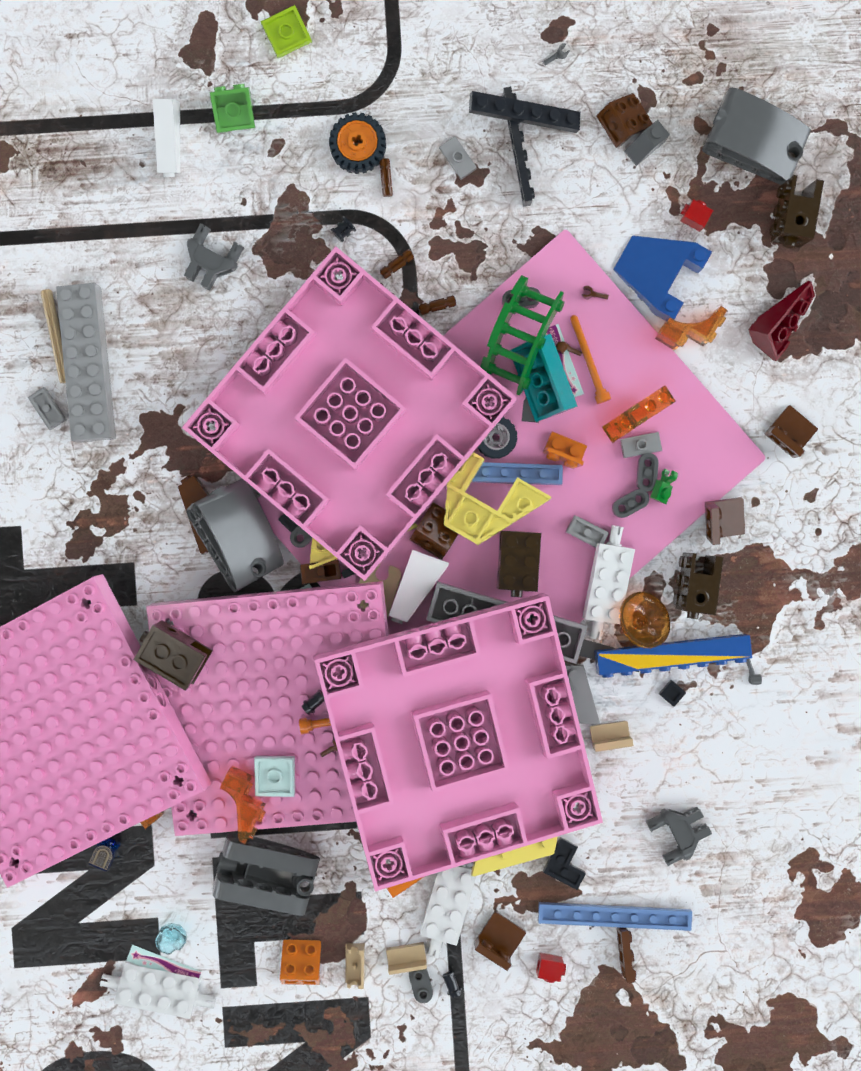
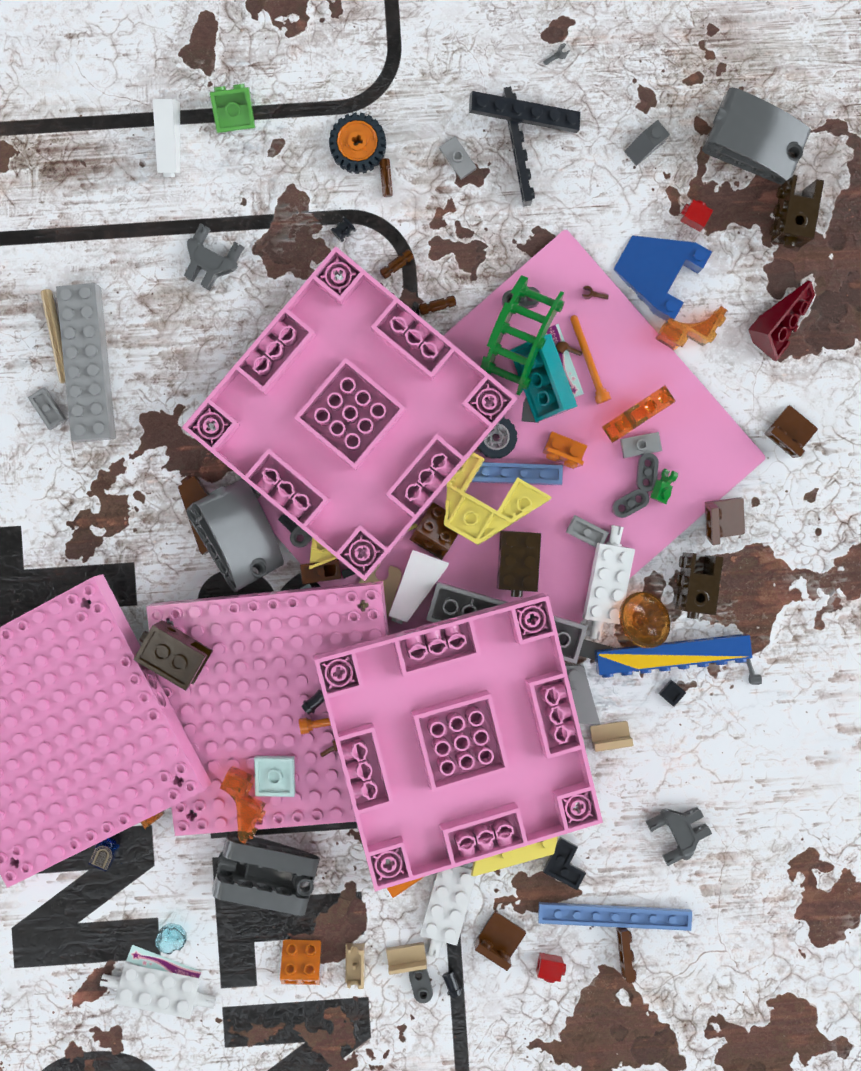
(286, 31): lime tile -> none
(623, 119): reddish brown bracket -> none

